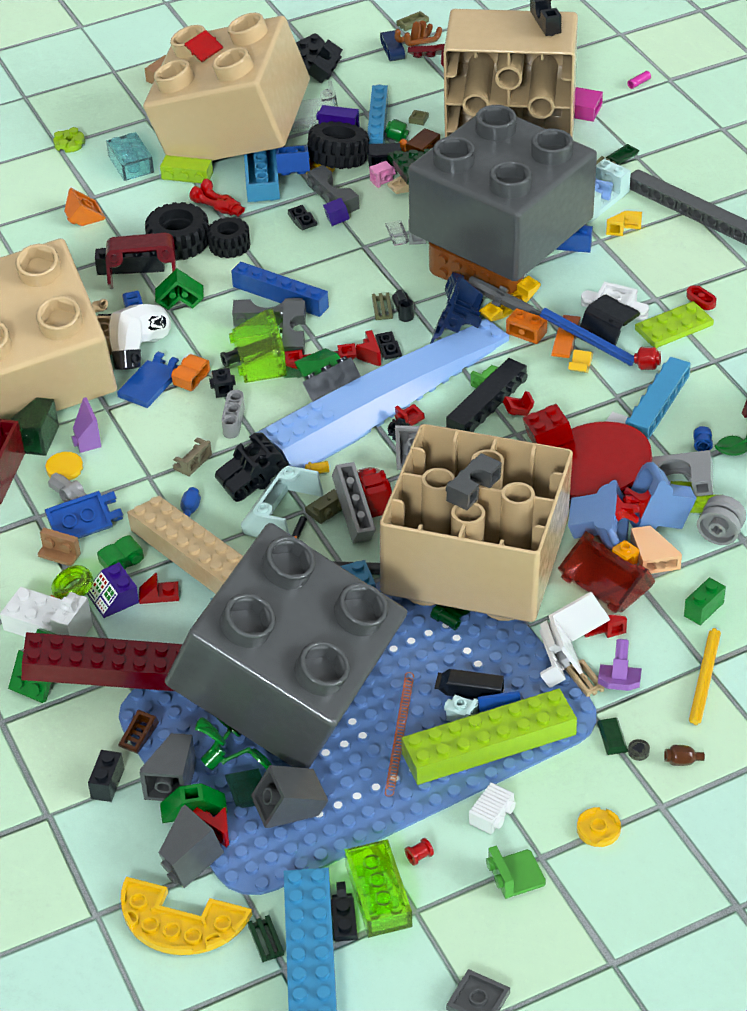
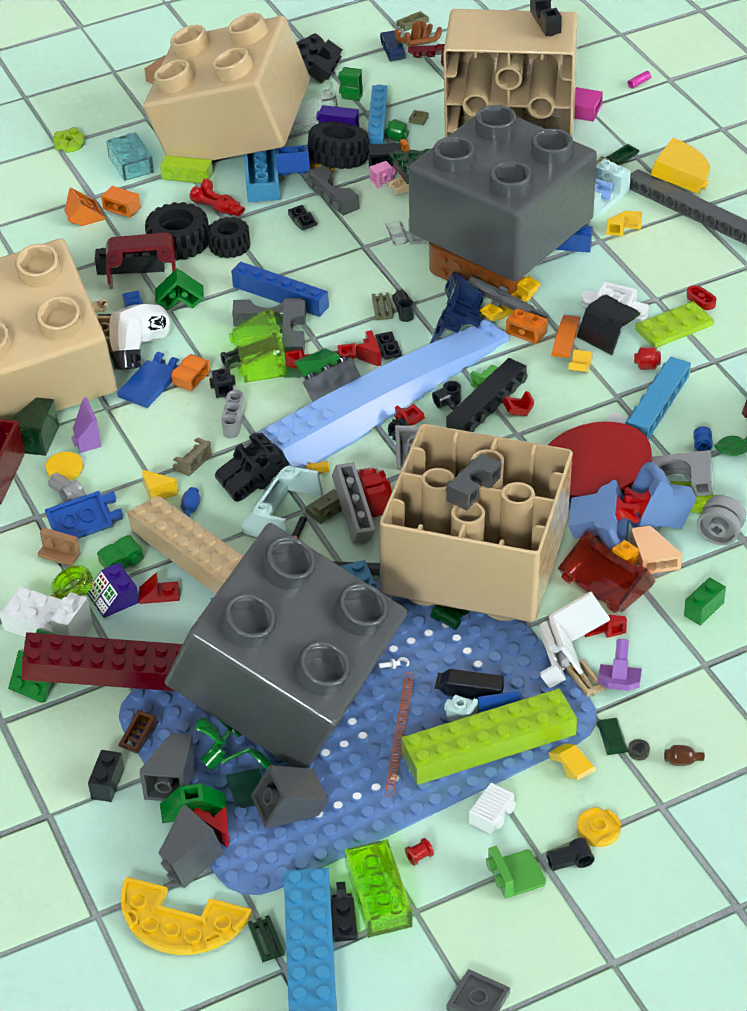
(121, 201): none -> orange brick
(159, 485): none -> yellow slope
(203, 45): red piece -> none
(336, 211): dark purple panel -> none
(351, 83): none -> green brick
(393, 663): none -> white hand
(423, 140): reddish brown brick -> none
(448, 395): none -> black piece
(548, 427): red brick -> none
(573, 761): none -> yellow slope
(576, 853): none -> black piece
(587, 336): blue axle -> none
(682, 166): none -> yellow brick
(705, 677): yellow axle -> none

